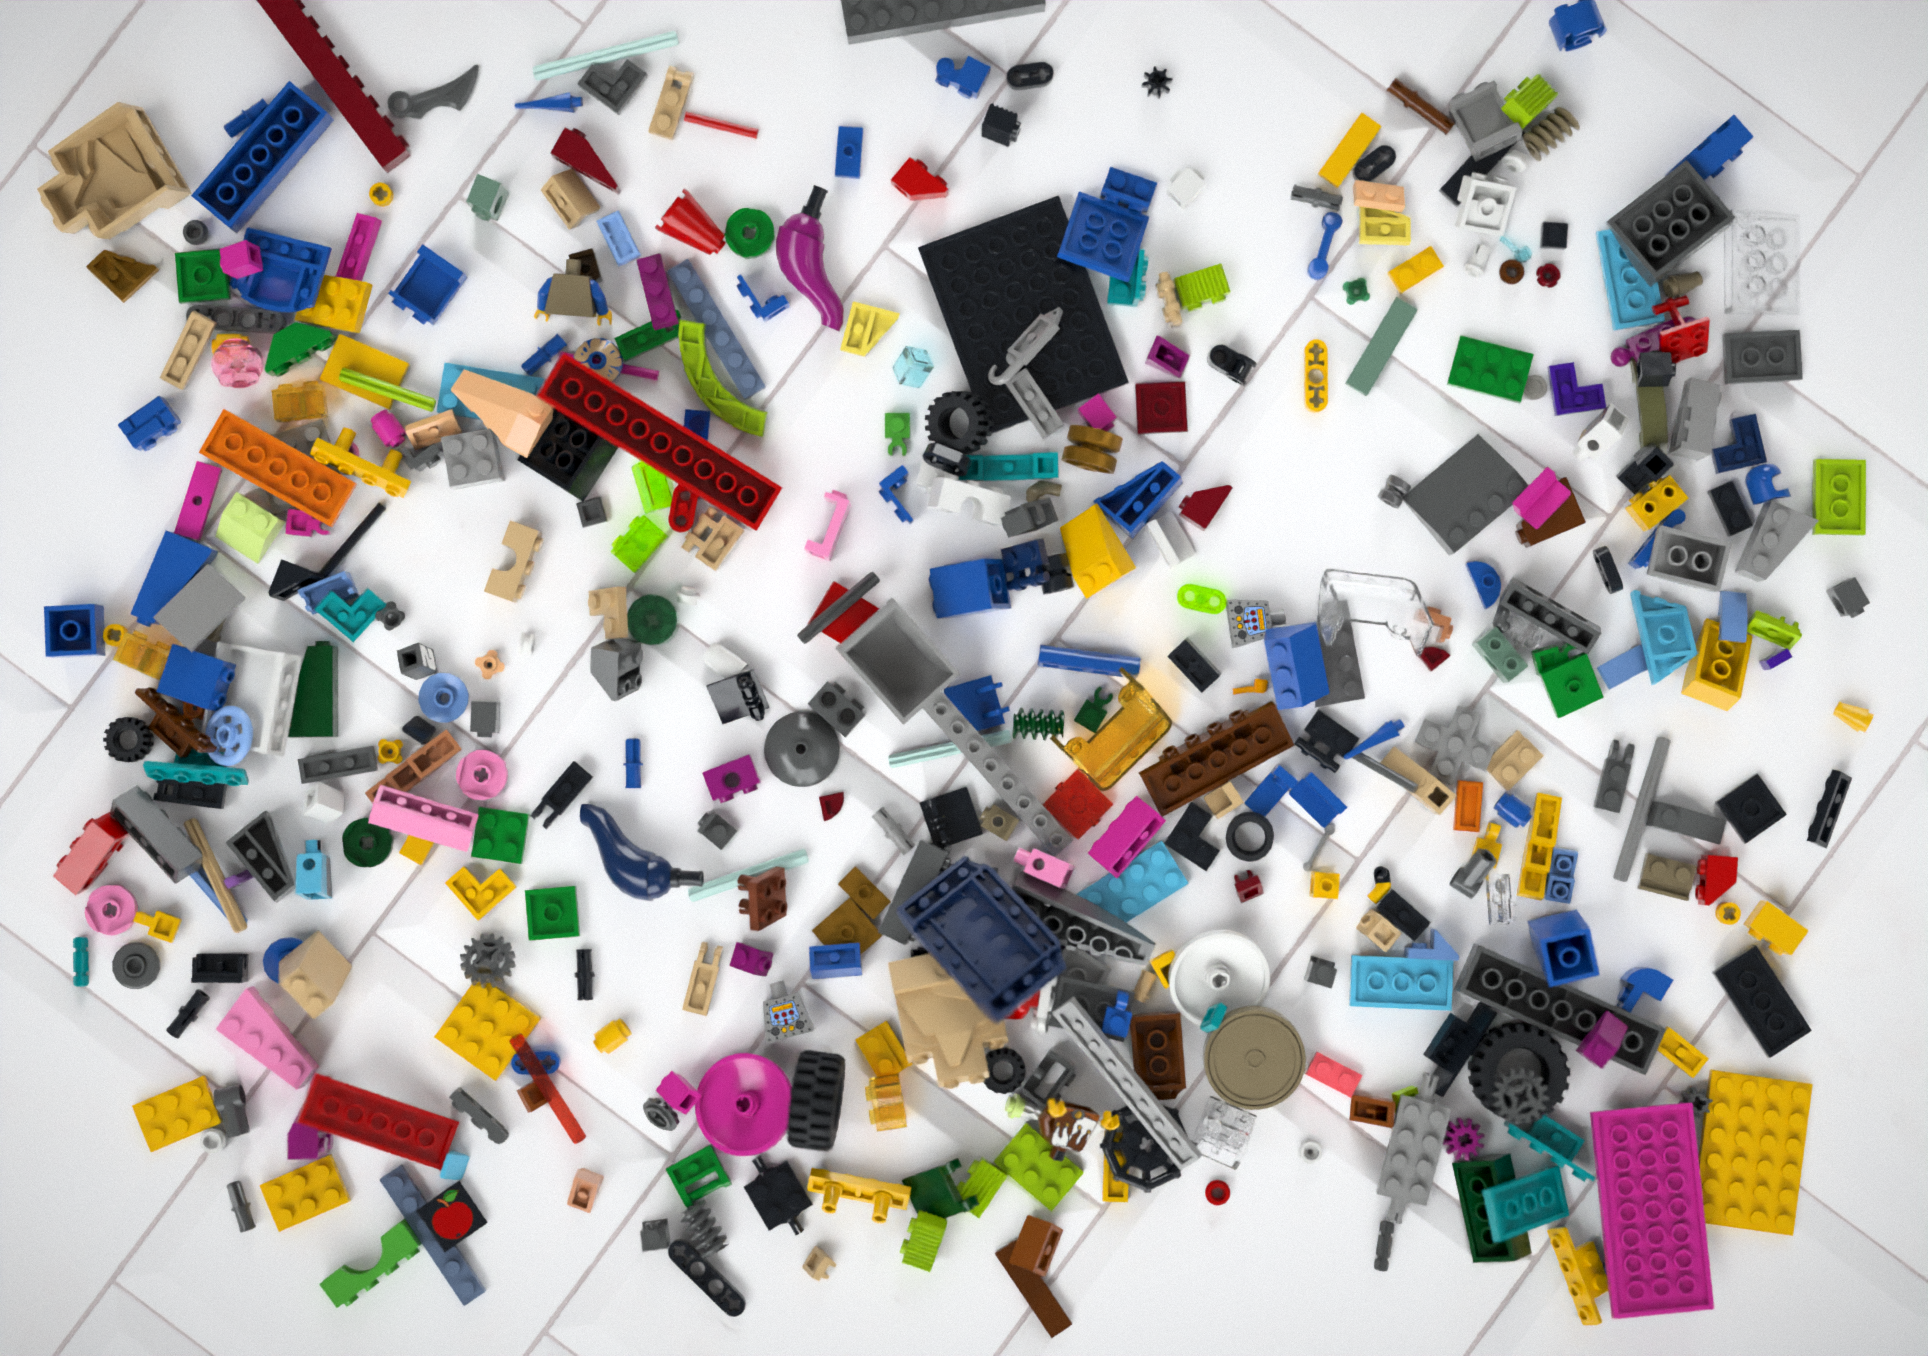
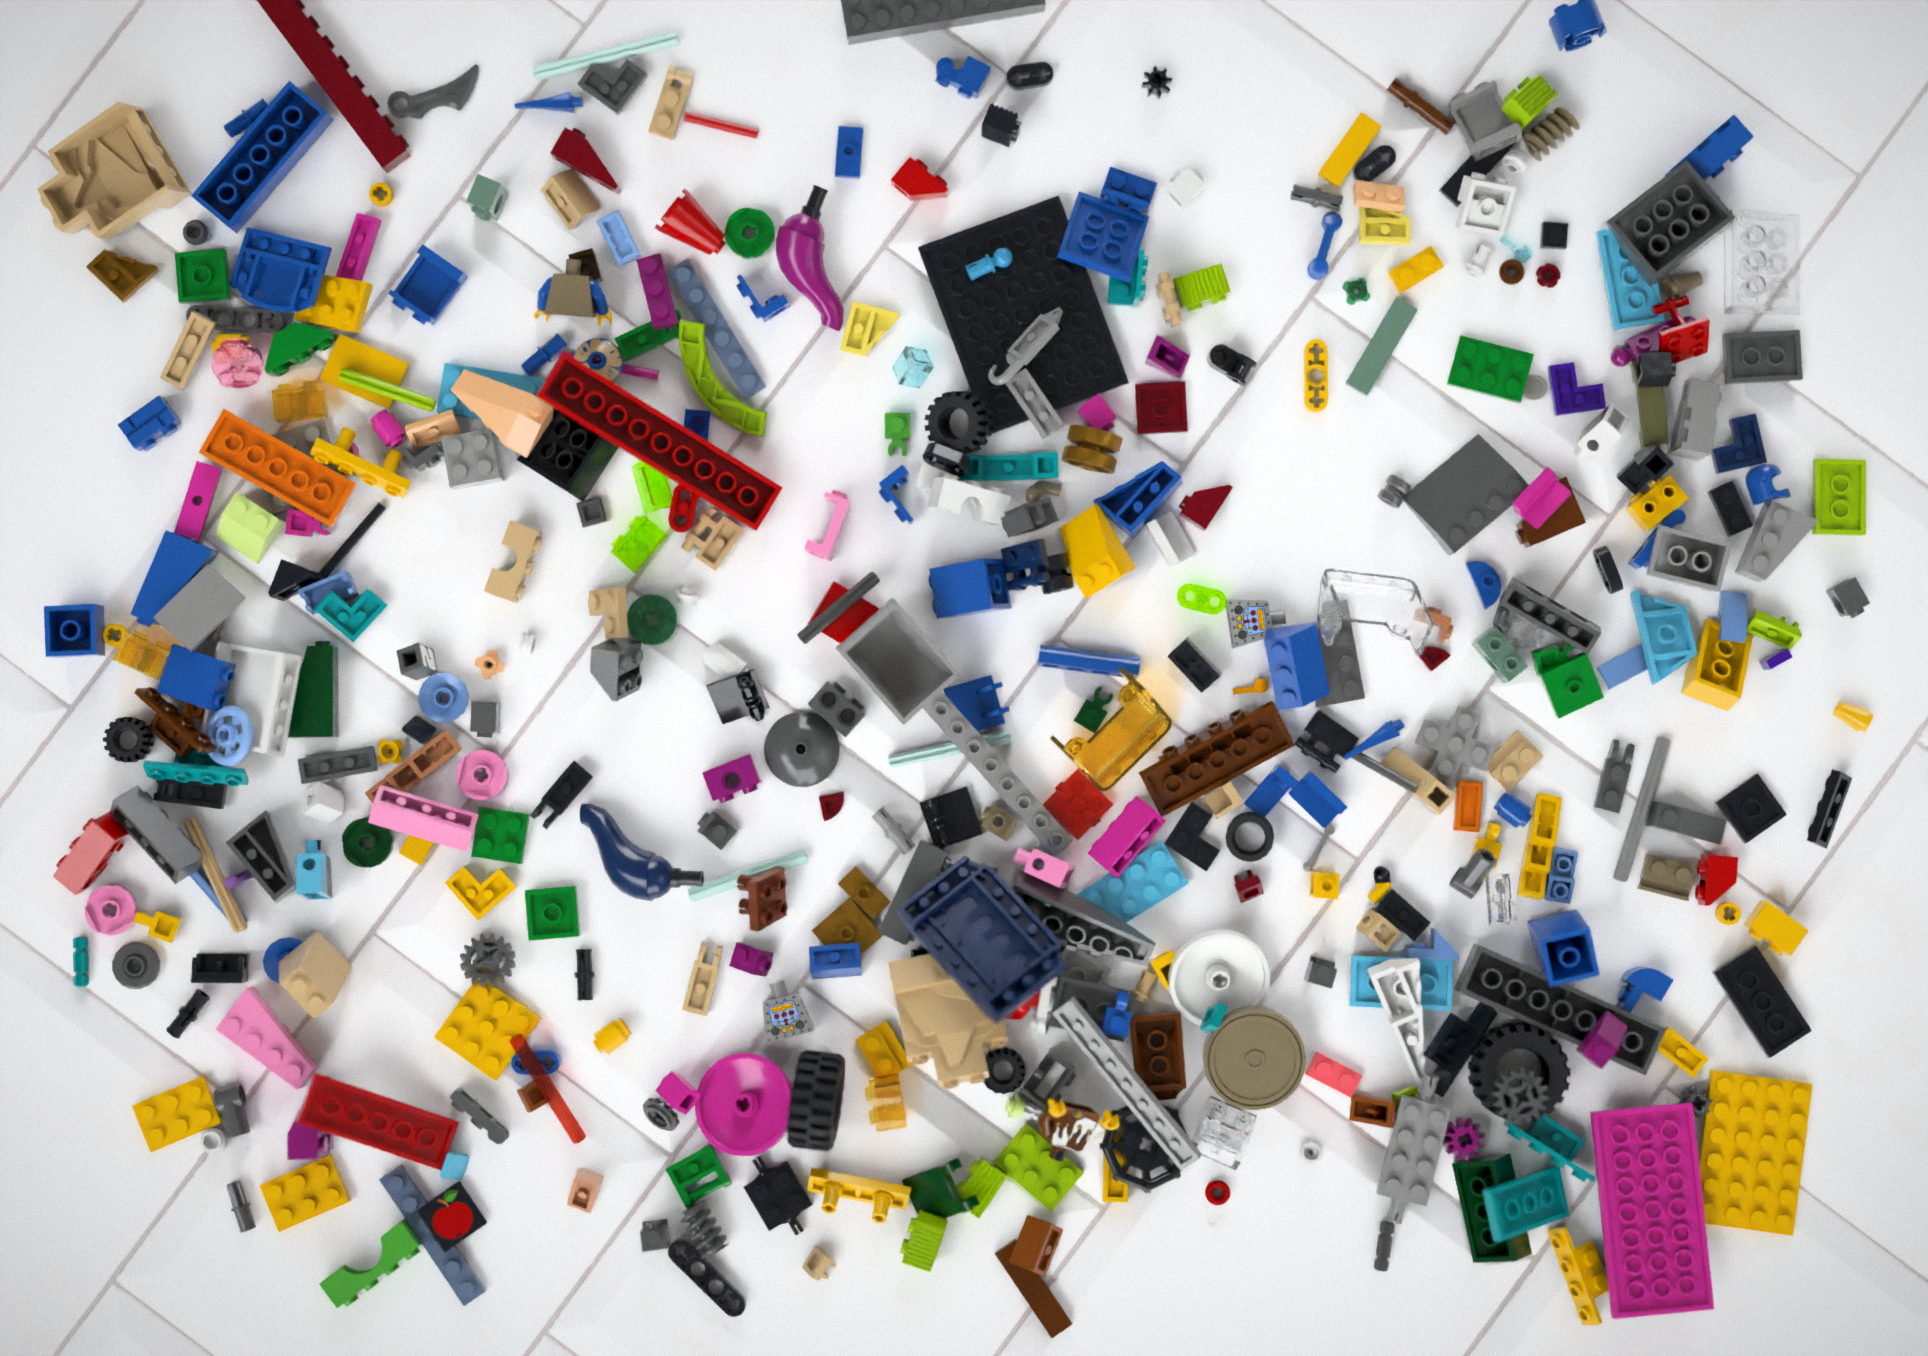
(241, 259): dark pink brick -> none
(395, 620): dark grey plate -> none
(633, 763): blue axle -> none
(1002, 258): none -> dark azure pin
(1038, 724): dark green piece -> none
(1398, 990): none -> white wedge

